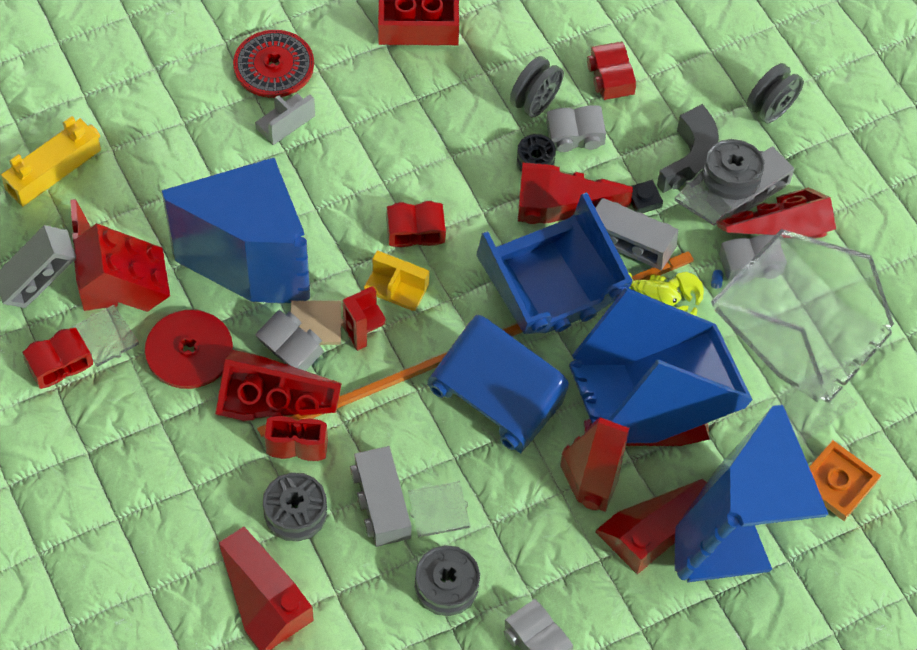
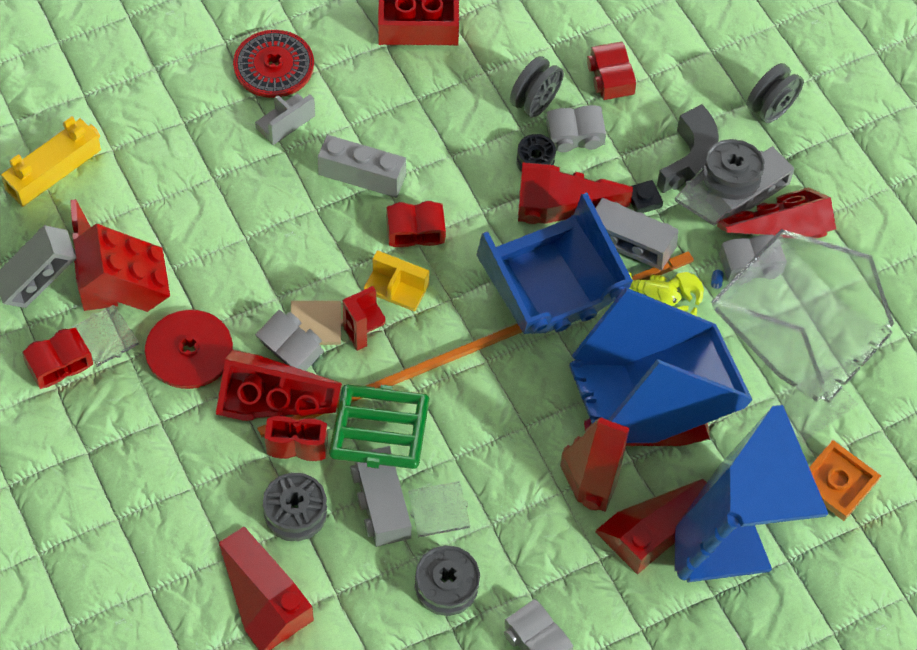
(241, 233): blue windscreen -> none
(362, 166): none -> light grey brick
(375, 459): none -> green bar
(500, 381): blue windscreen -> none

